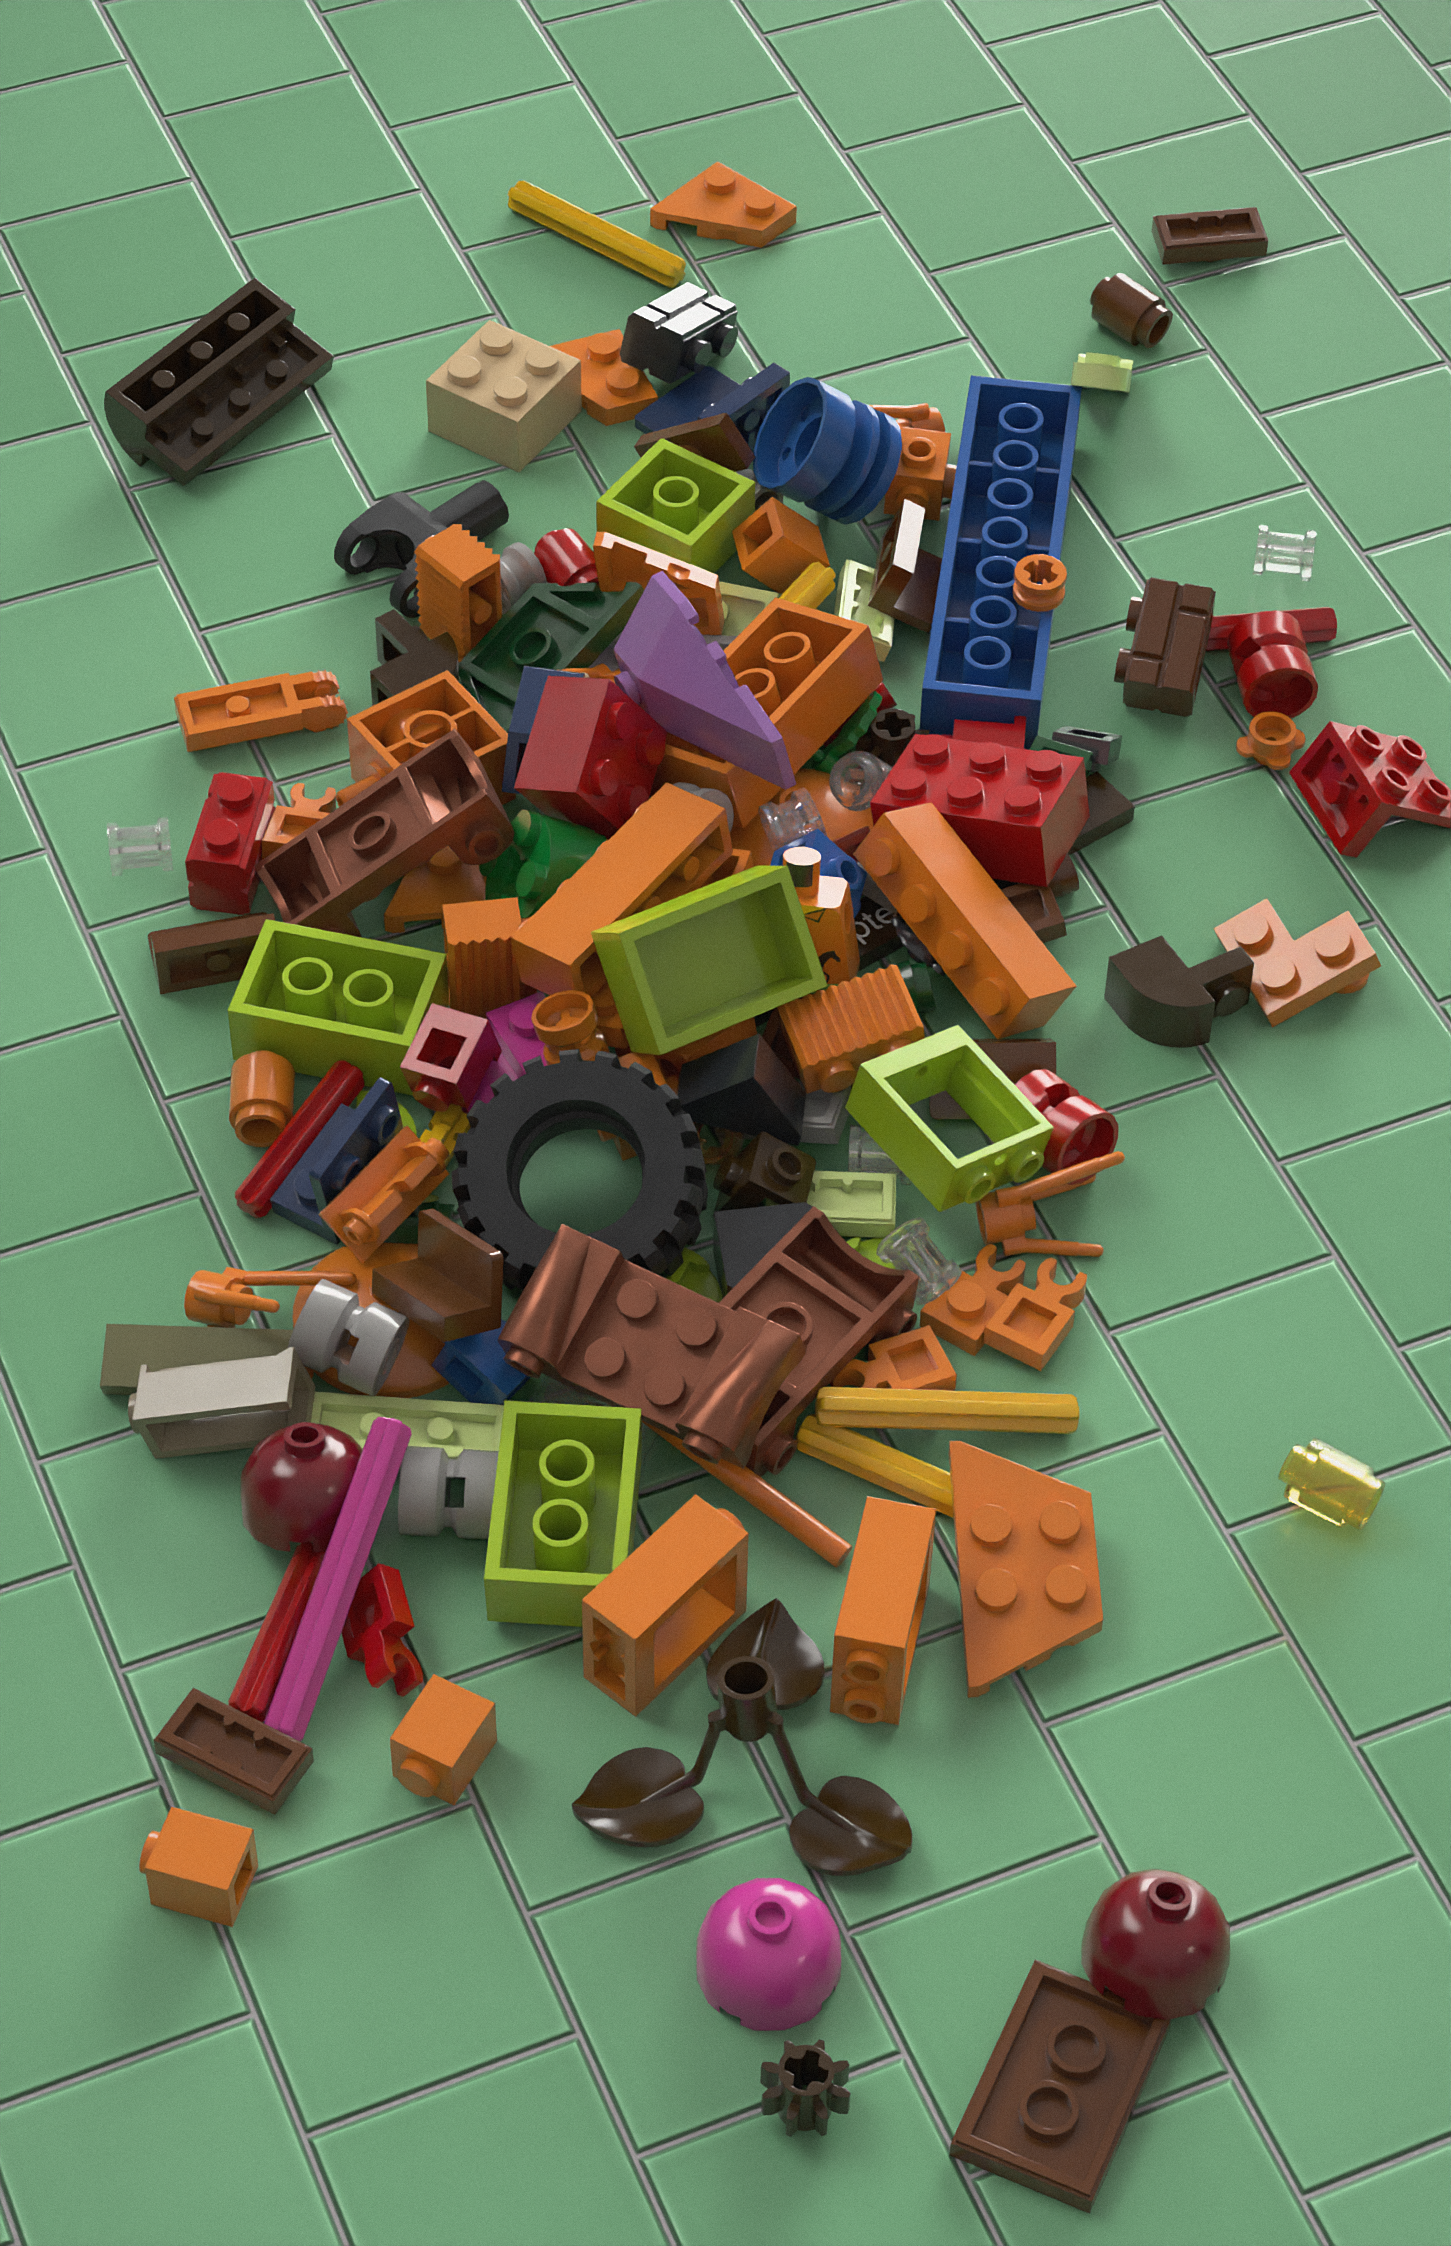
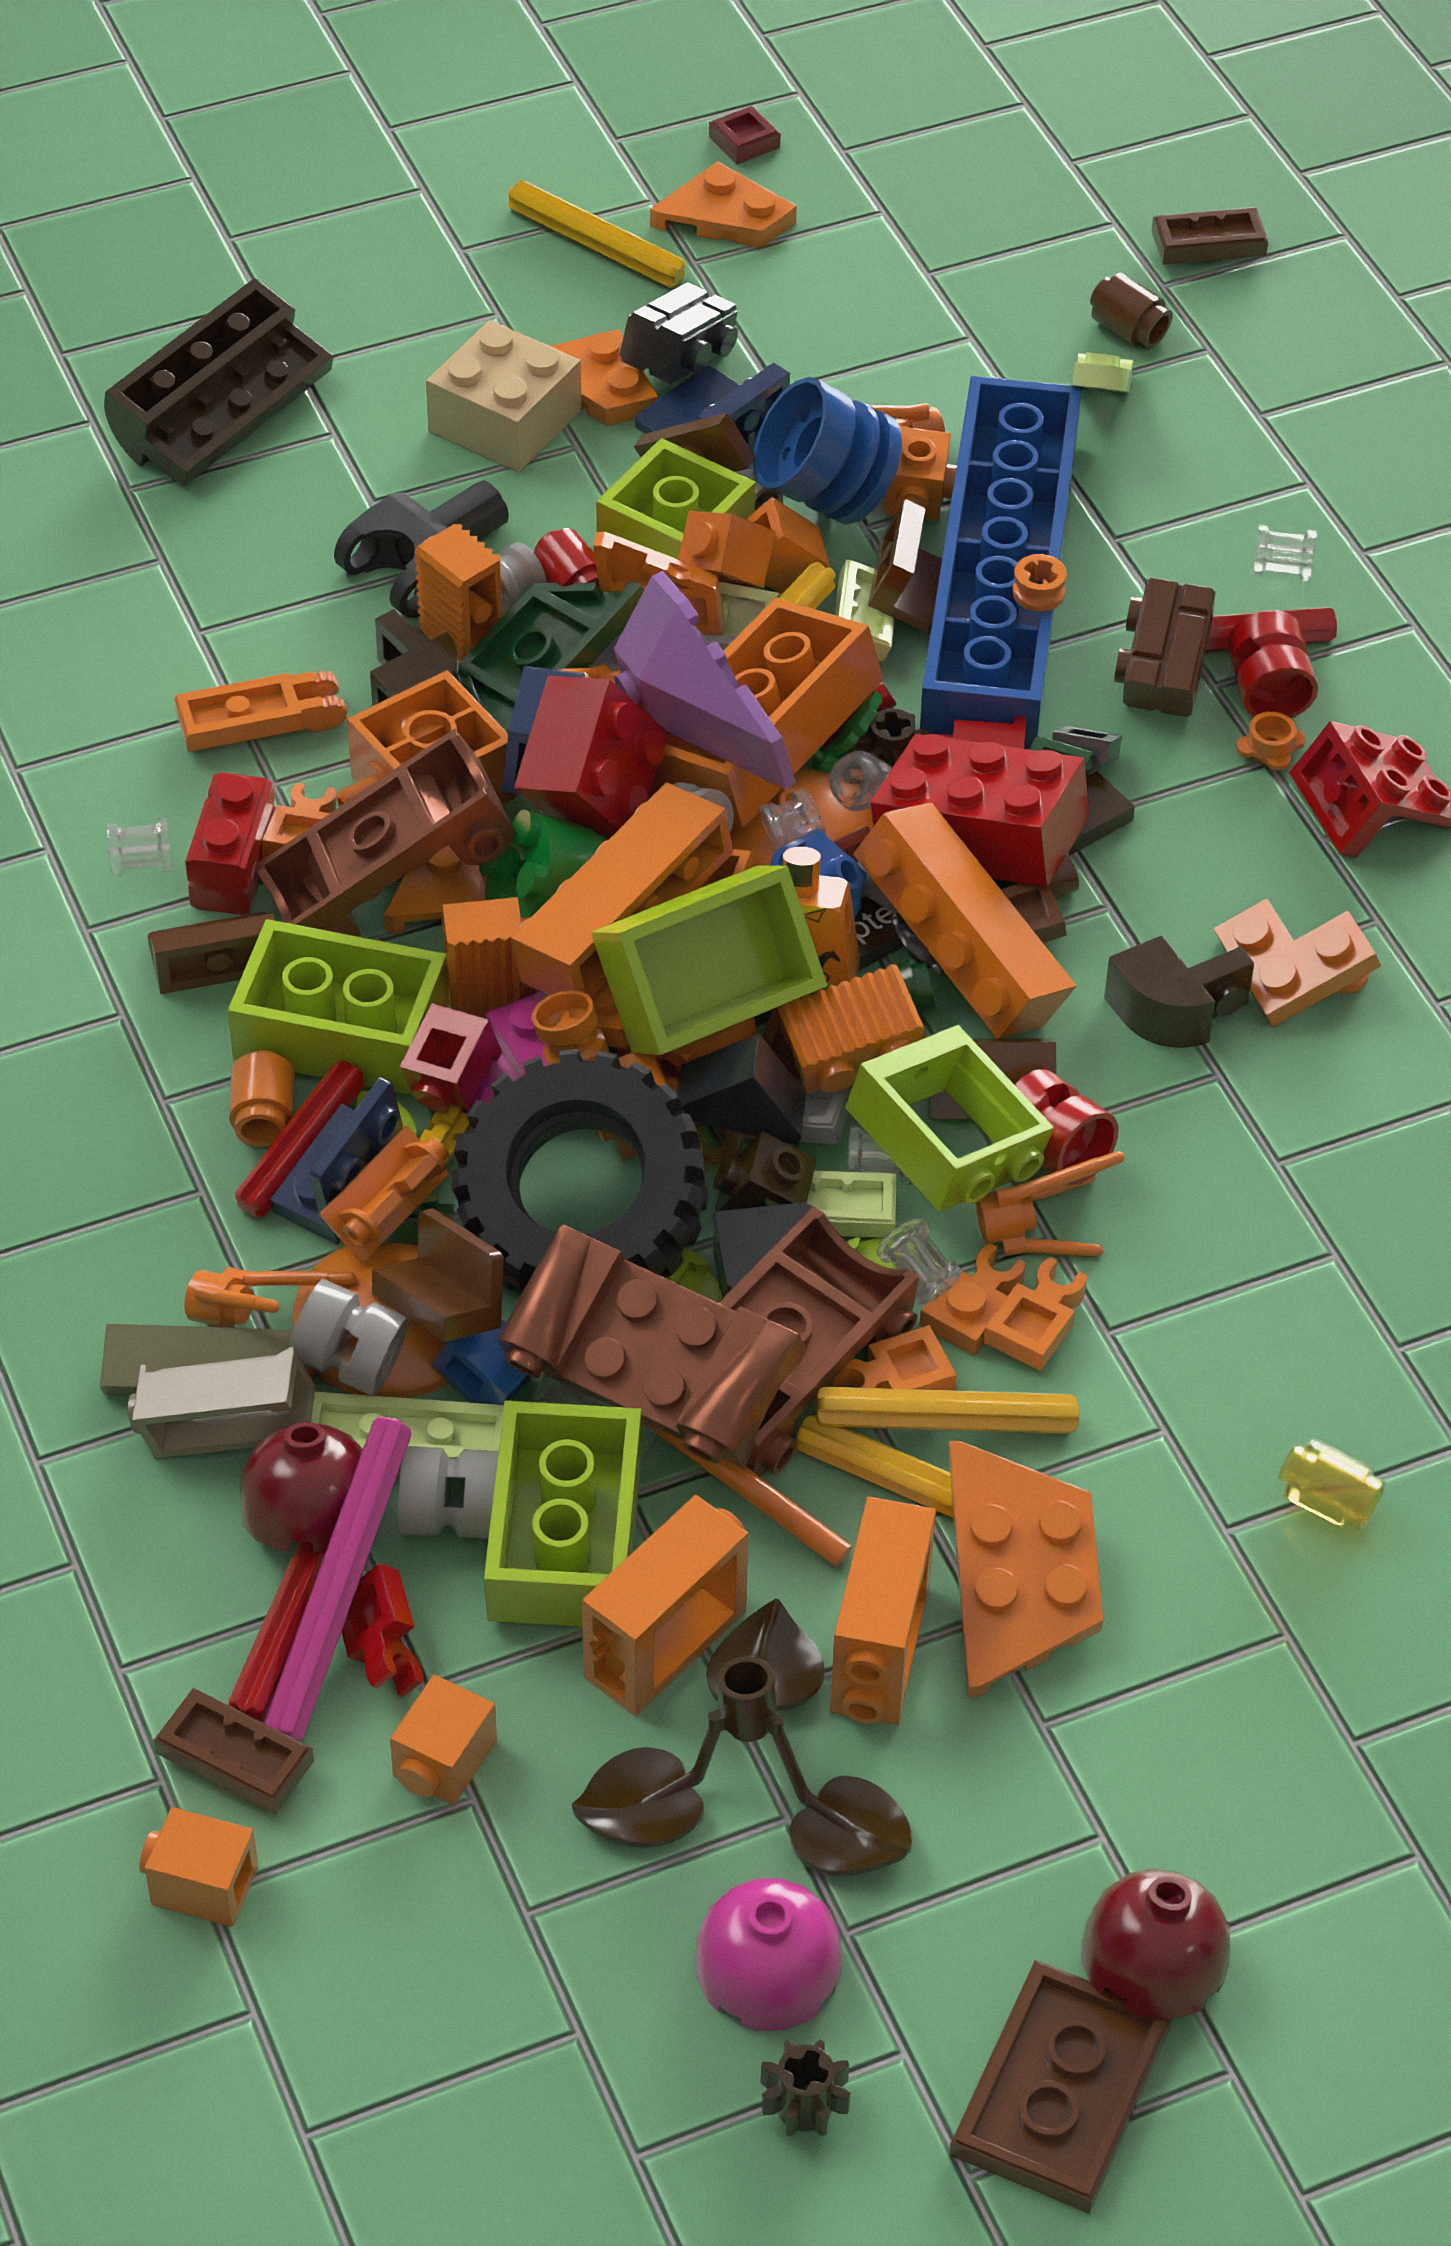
(727, 547): none -> orange brick
(744, 135): none -> dark red tile

